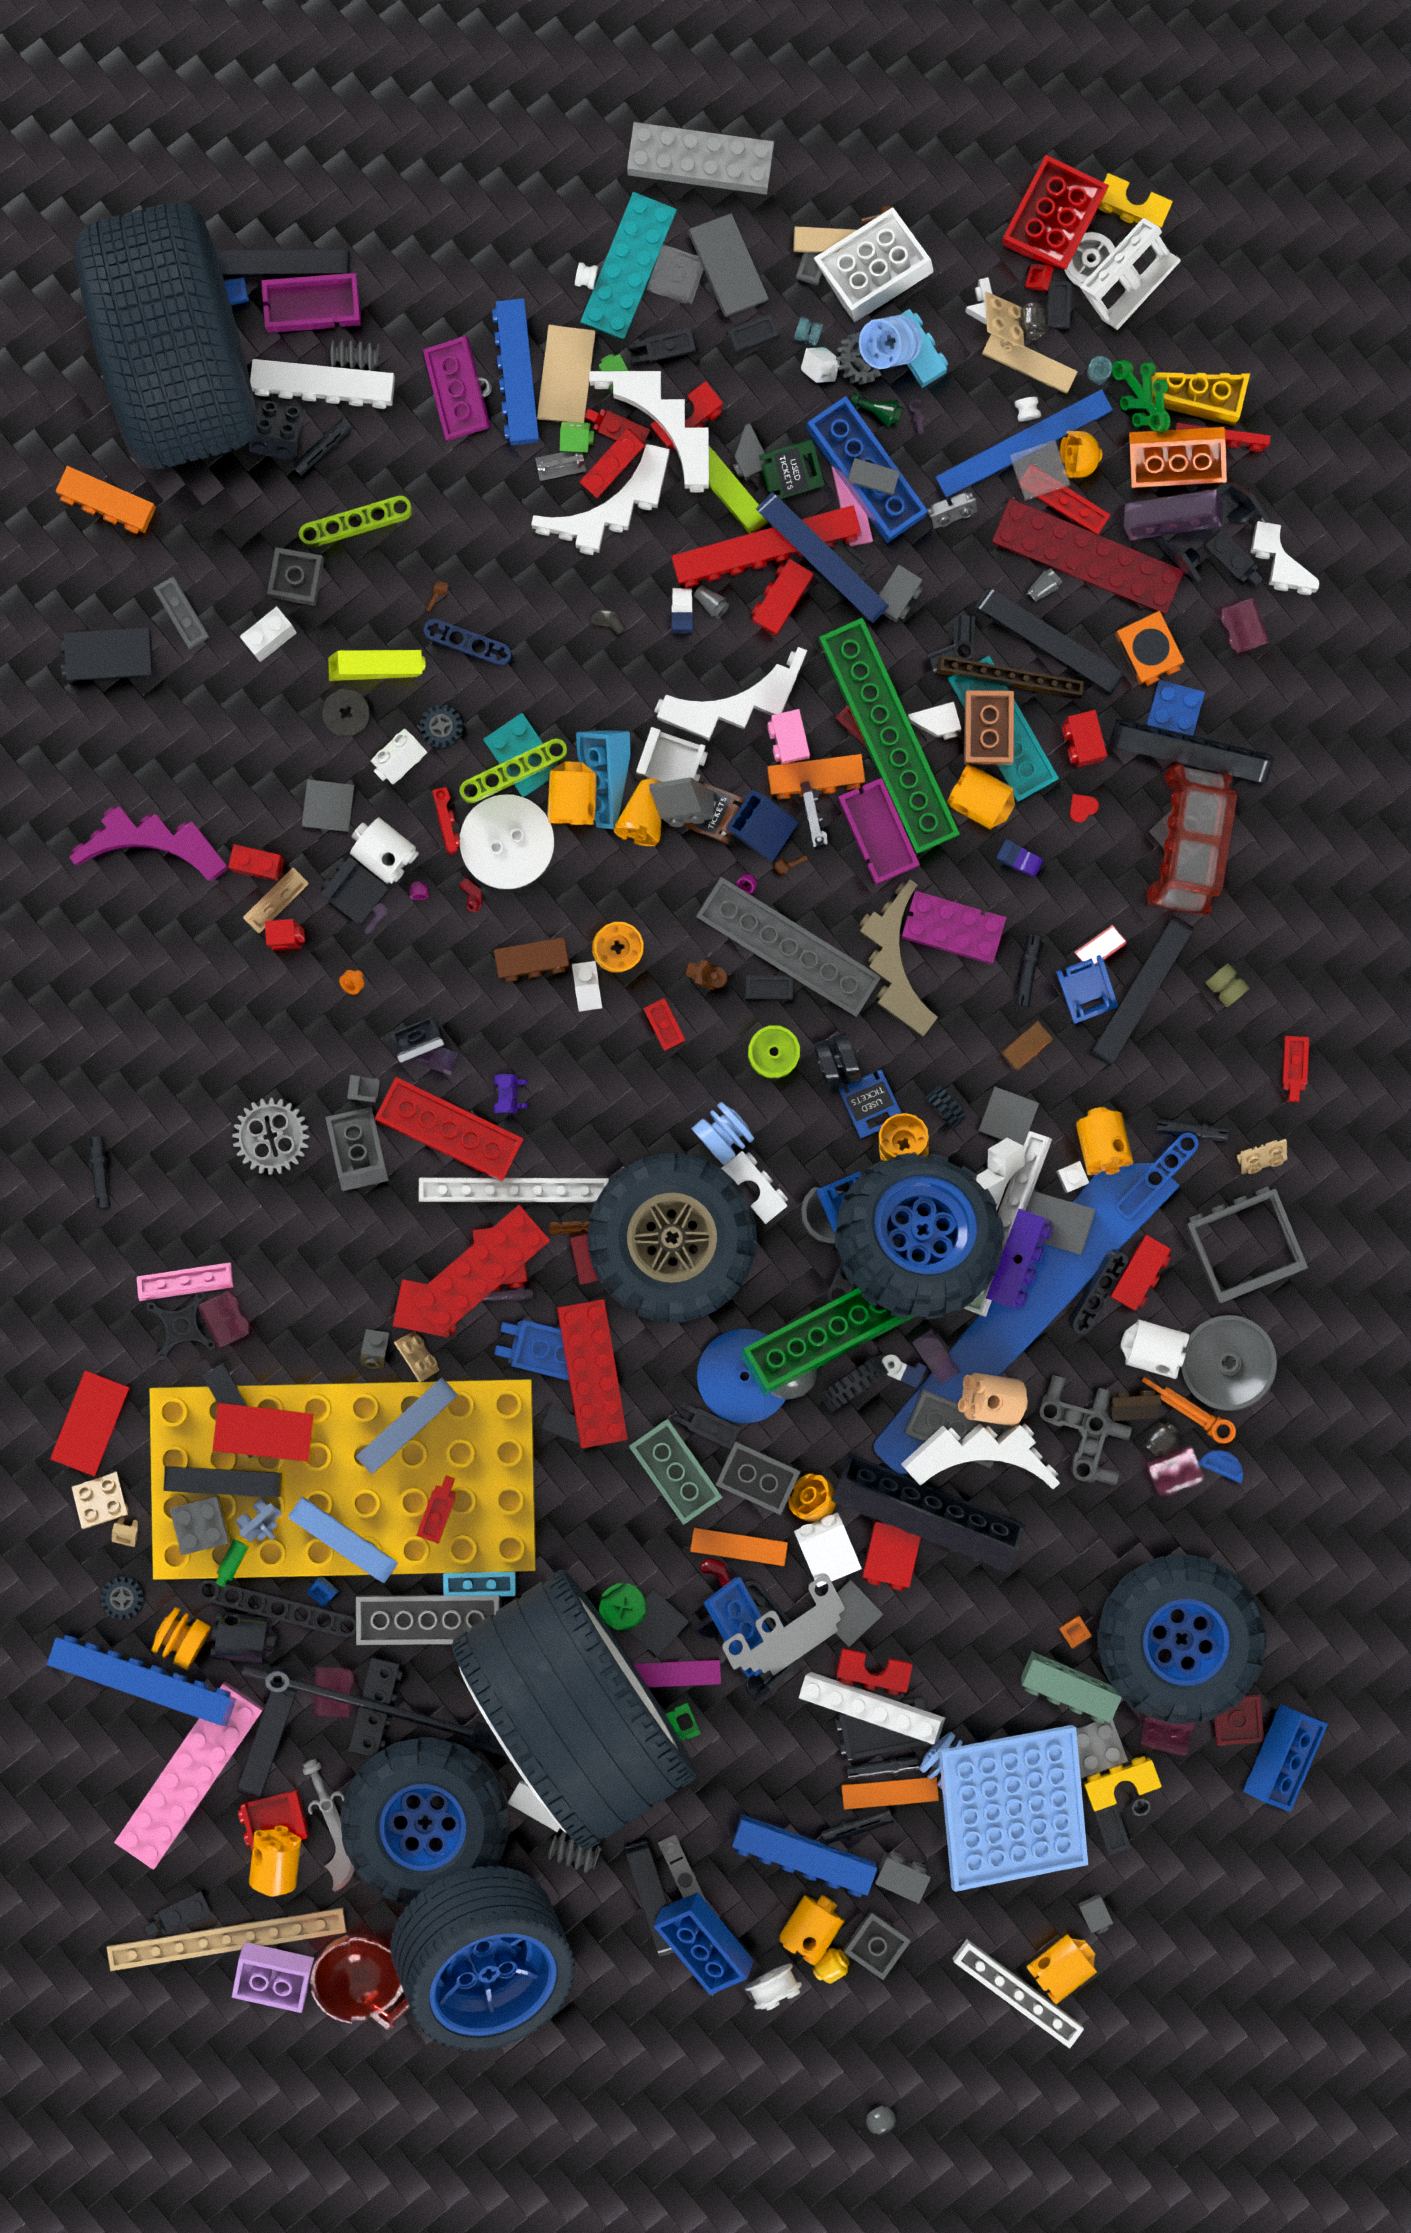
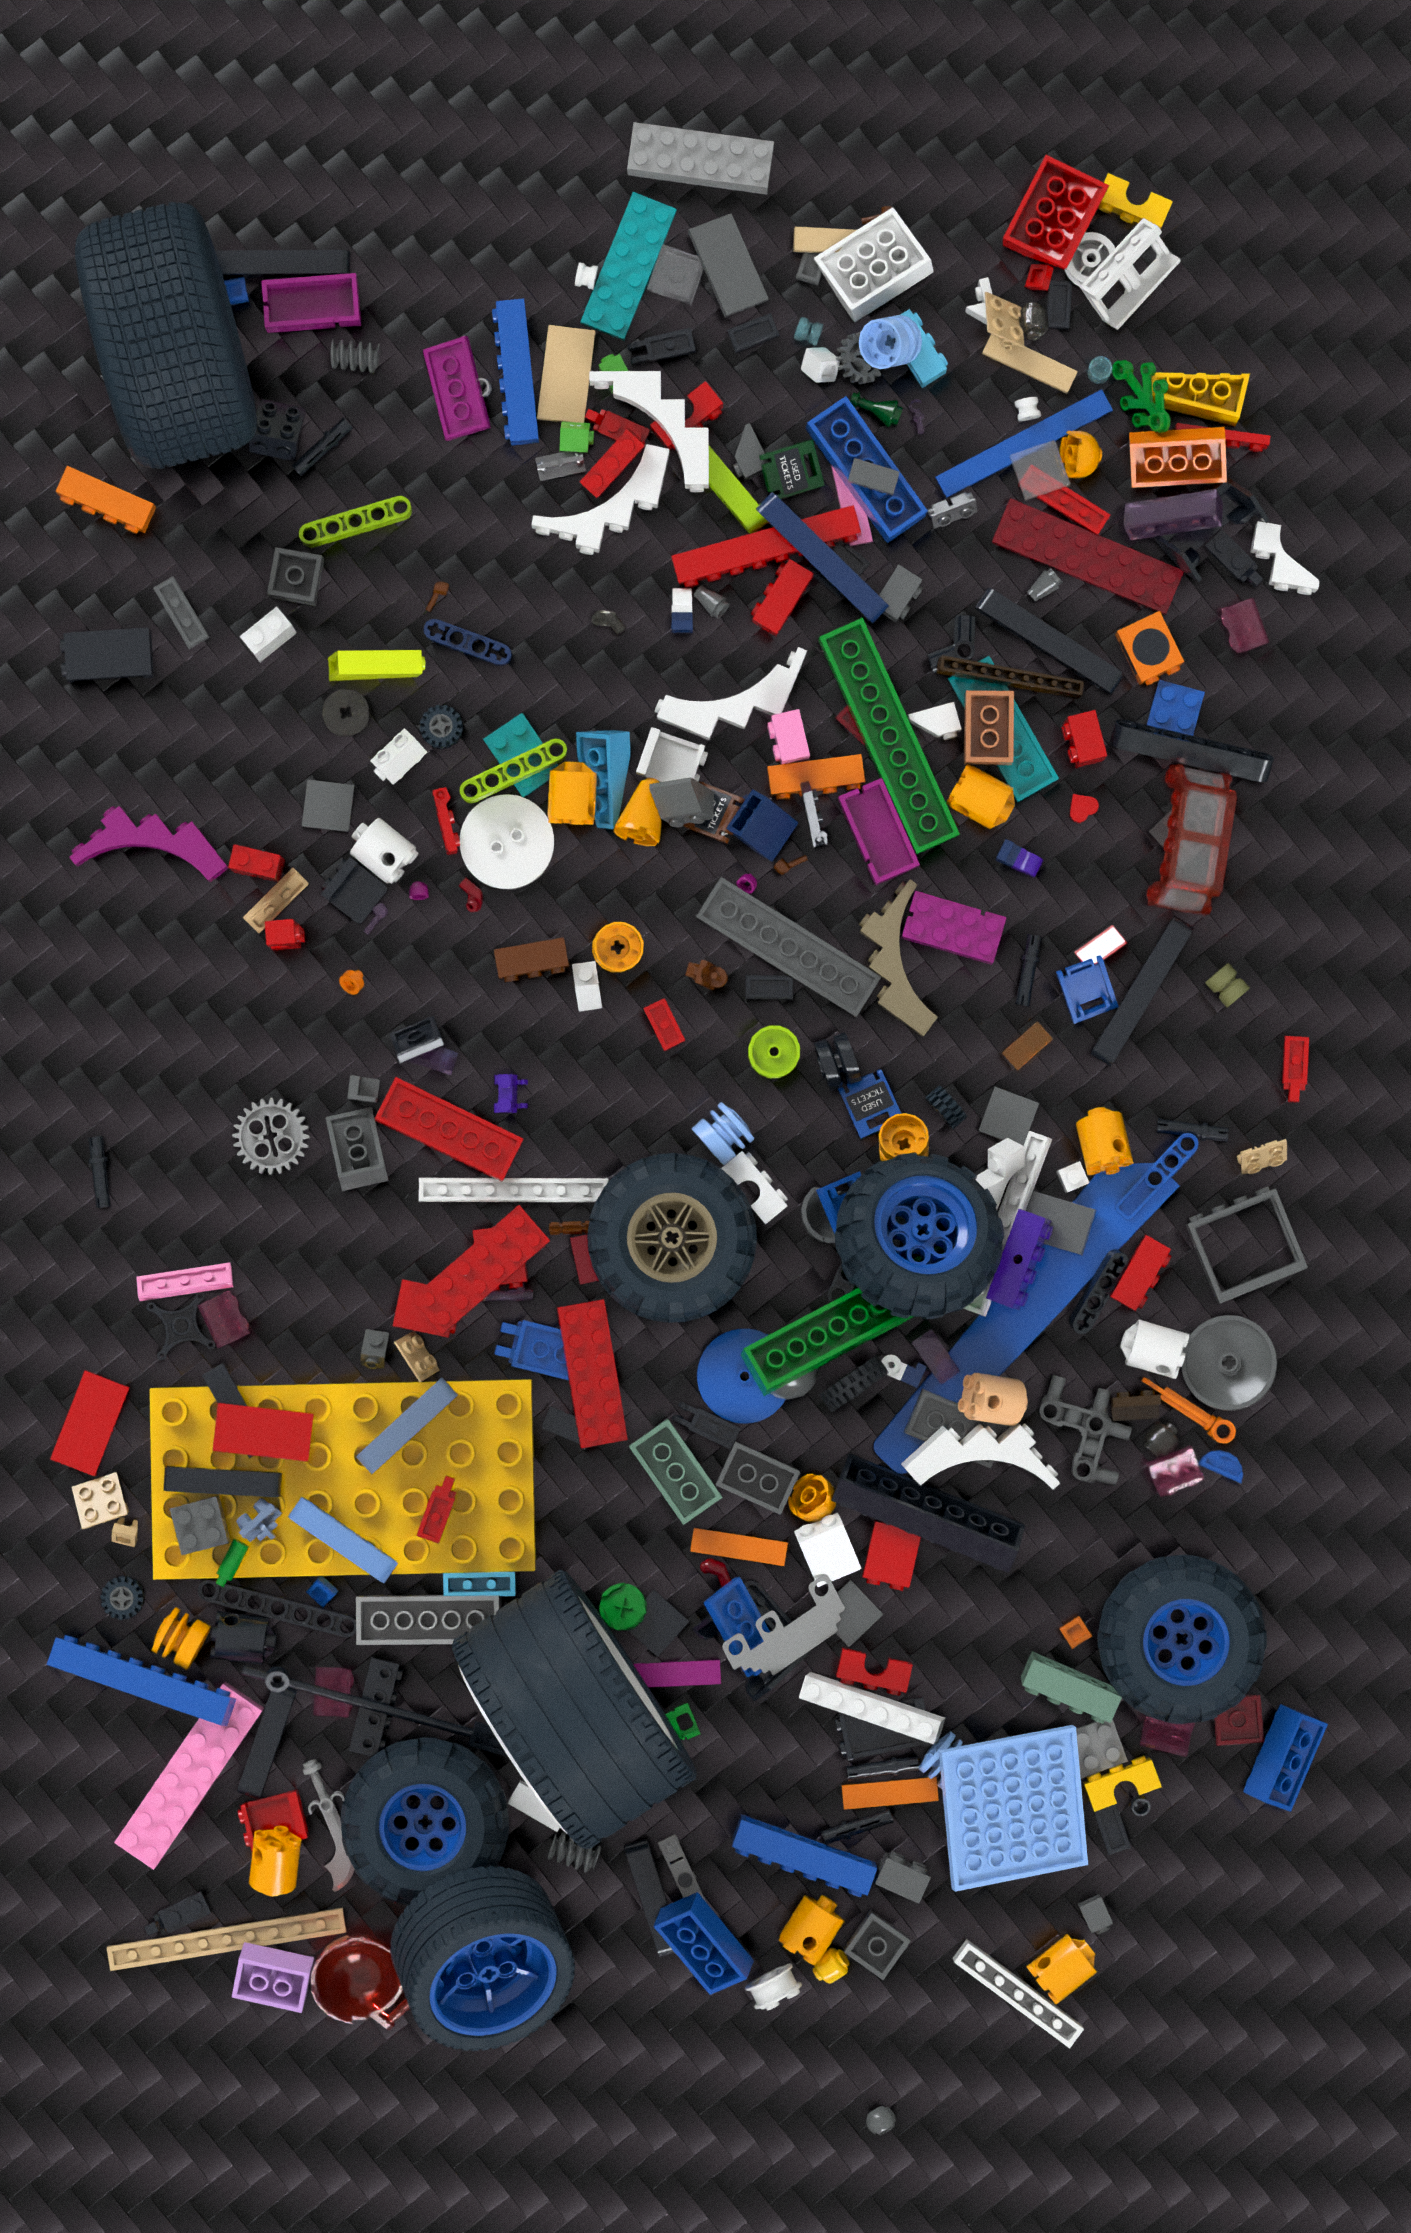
(322, 382): white brick -> none

